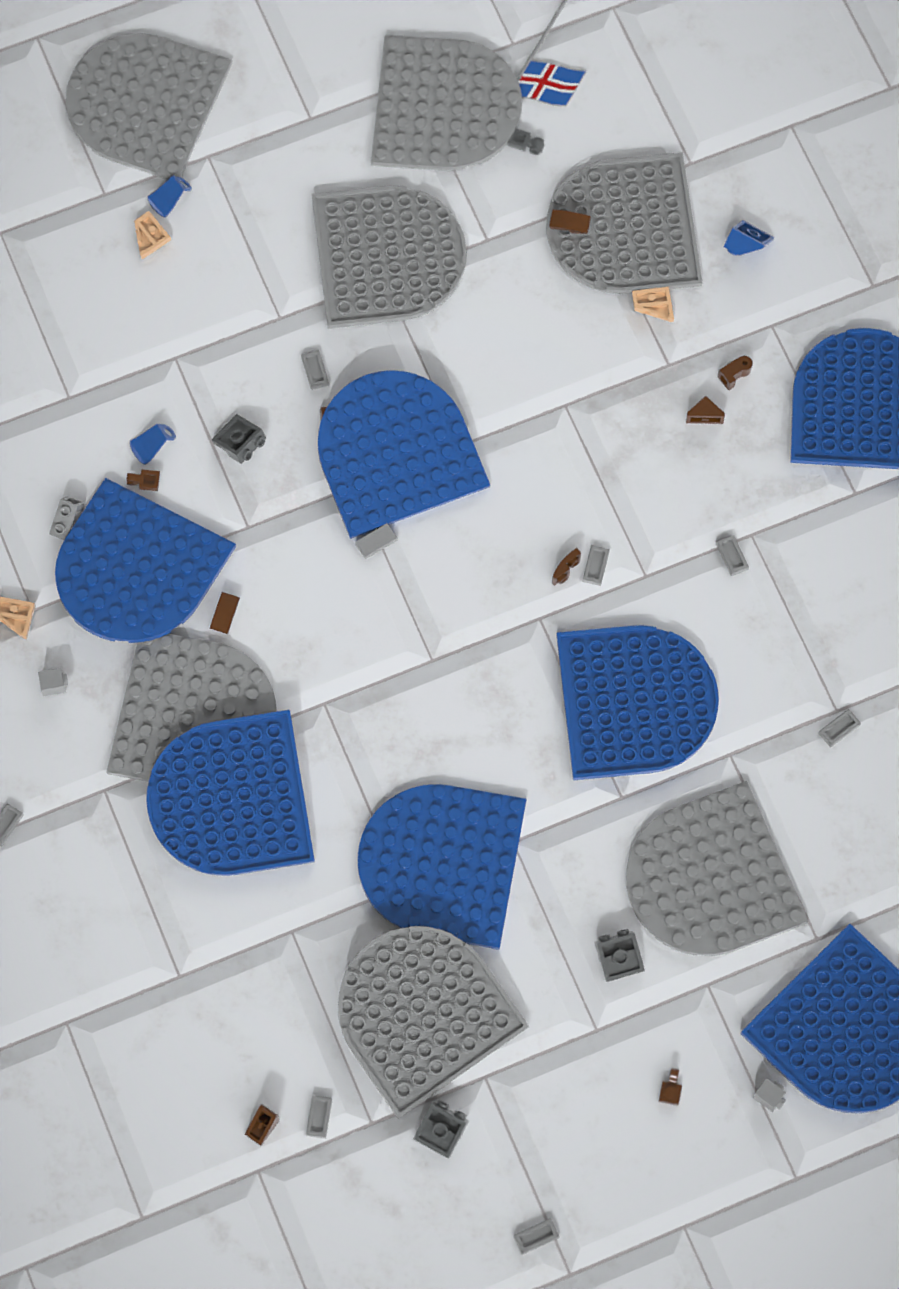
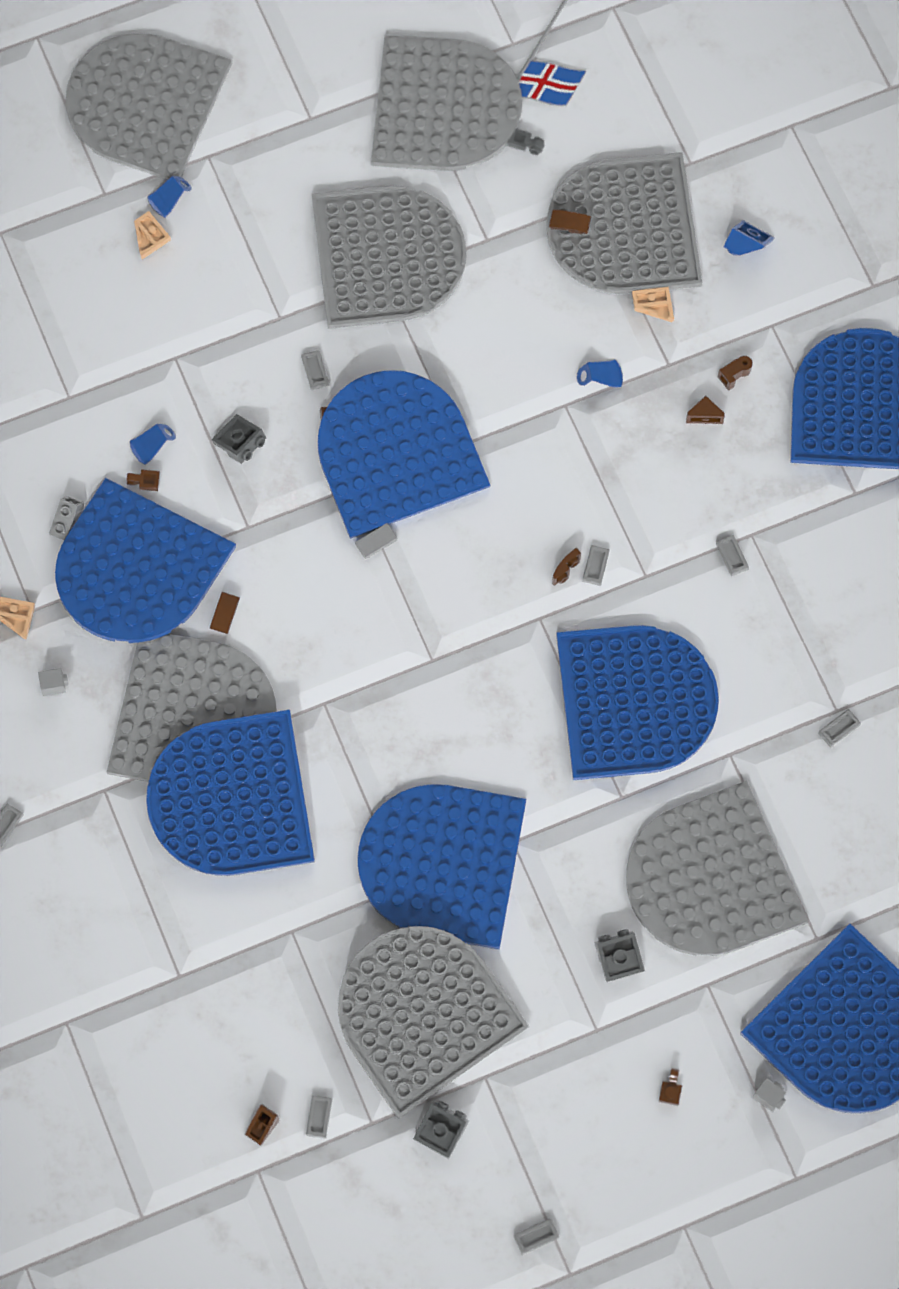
(605, 372): none -> blue piece

